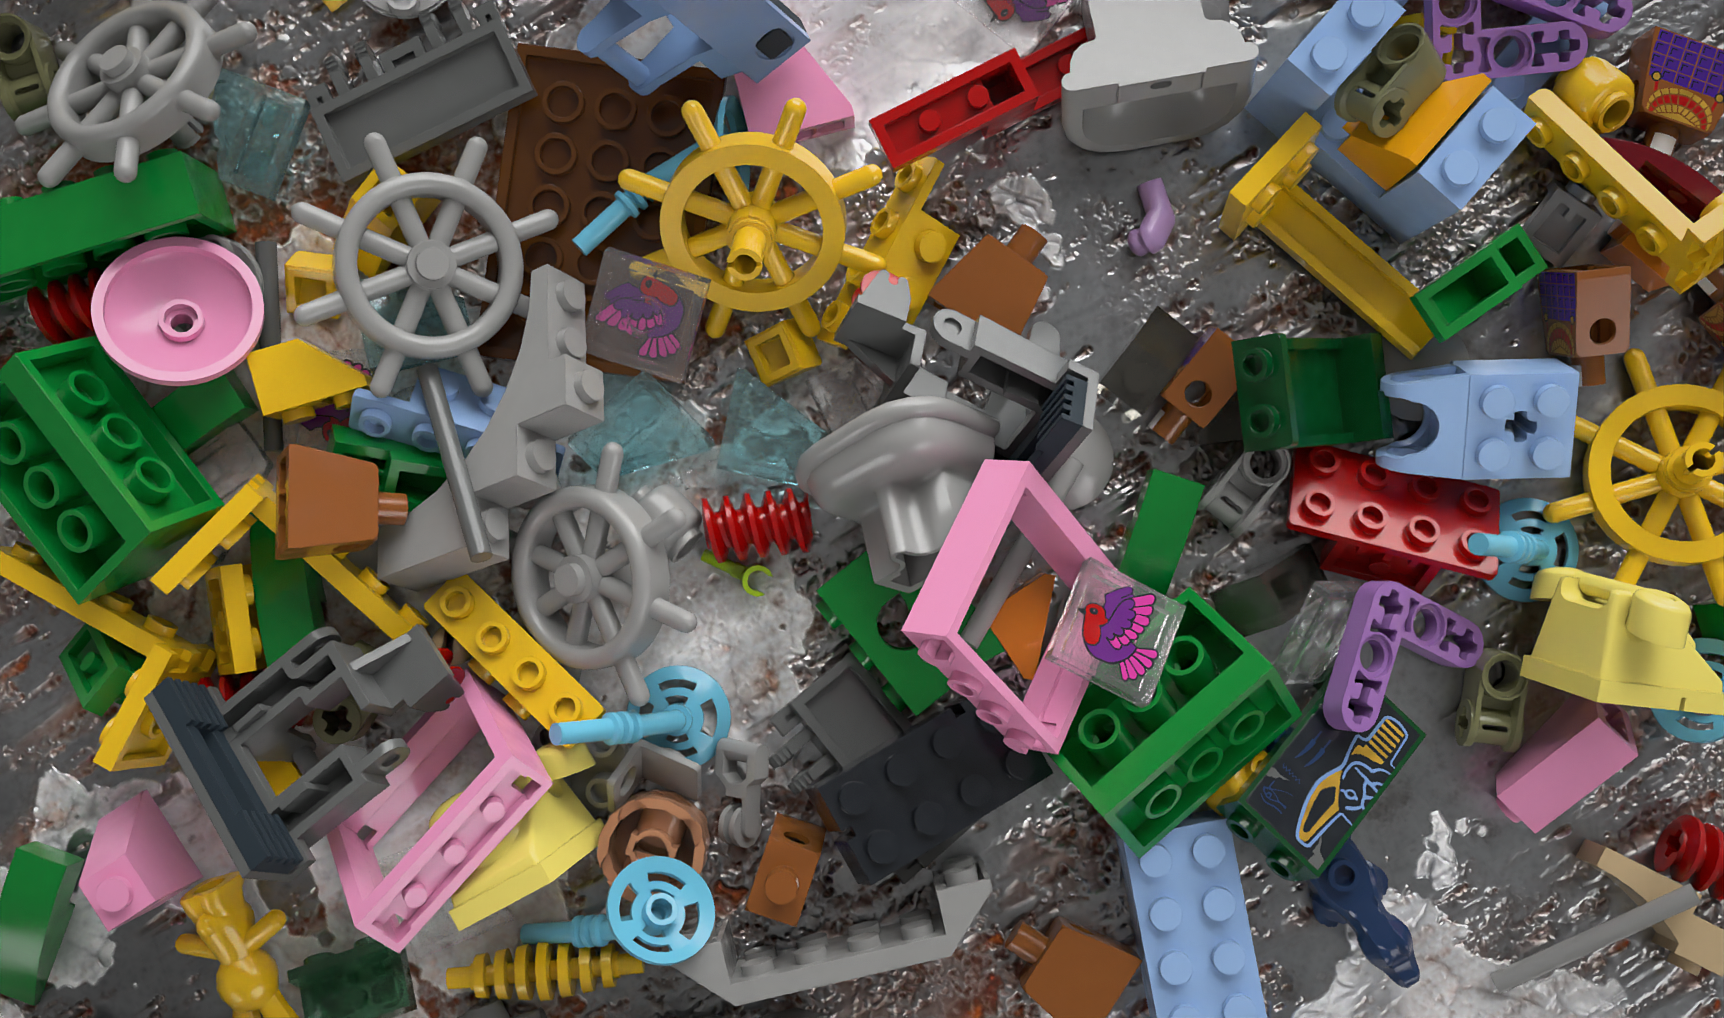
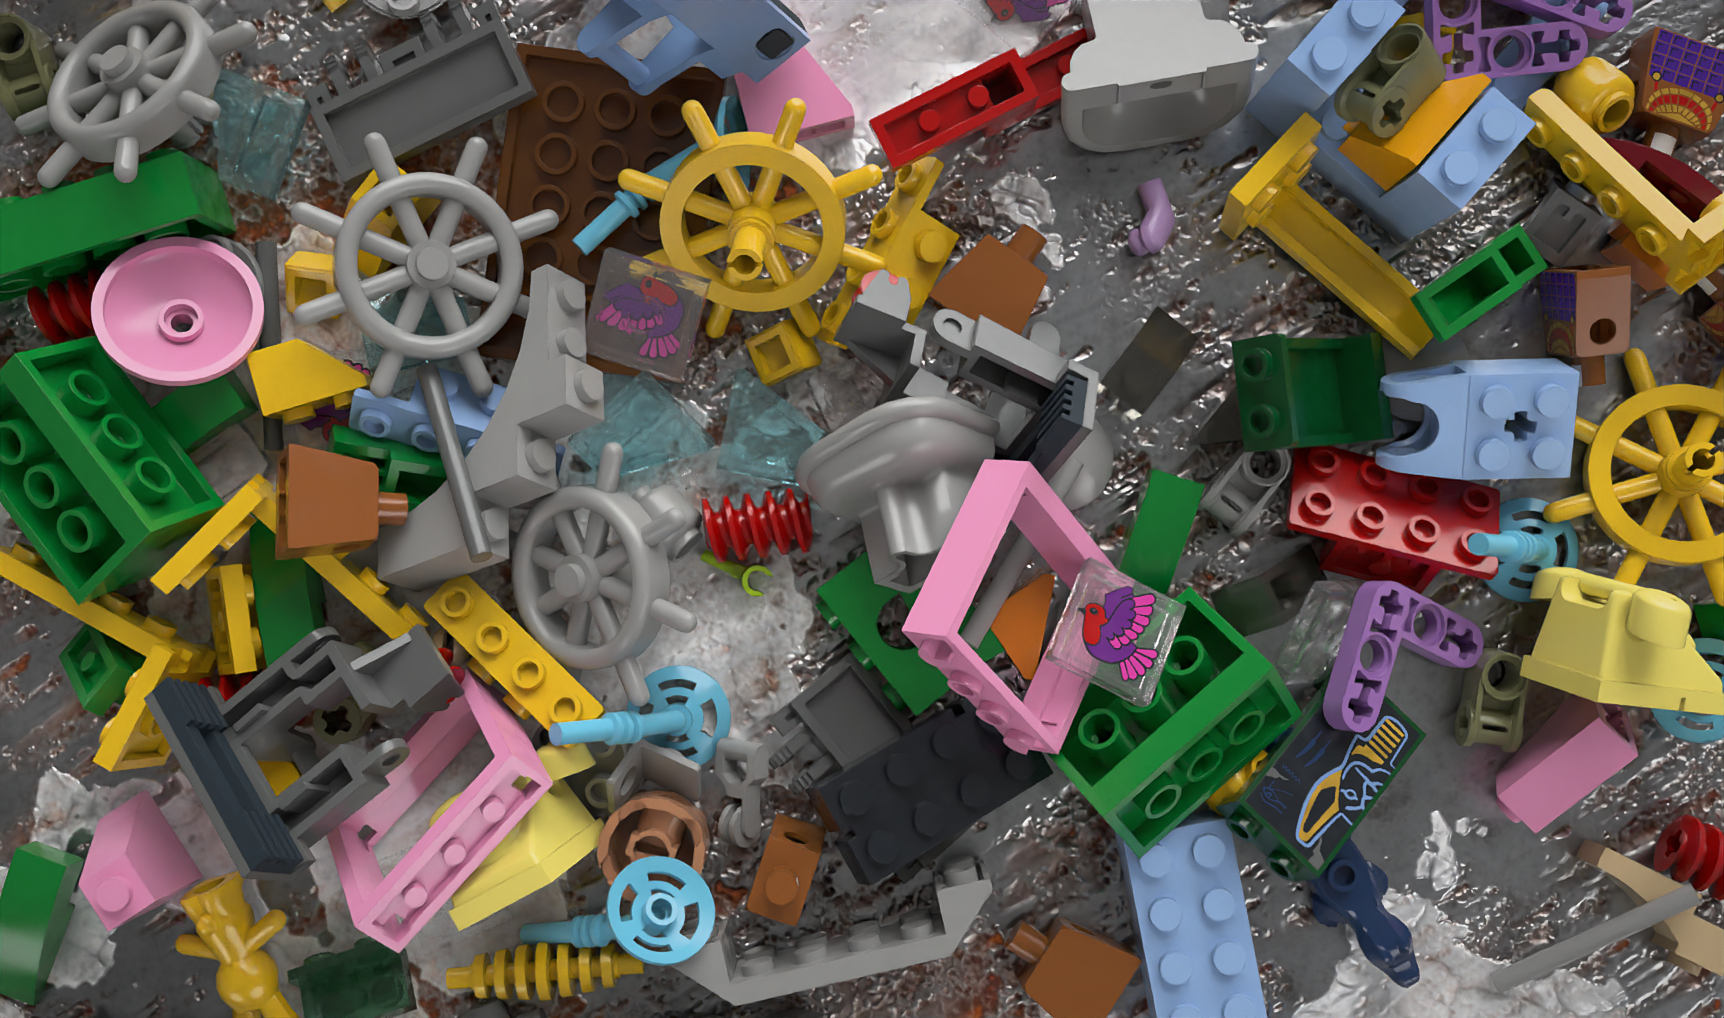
(1206, 362): dark orange torso -> none

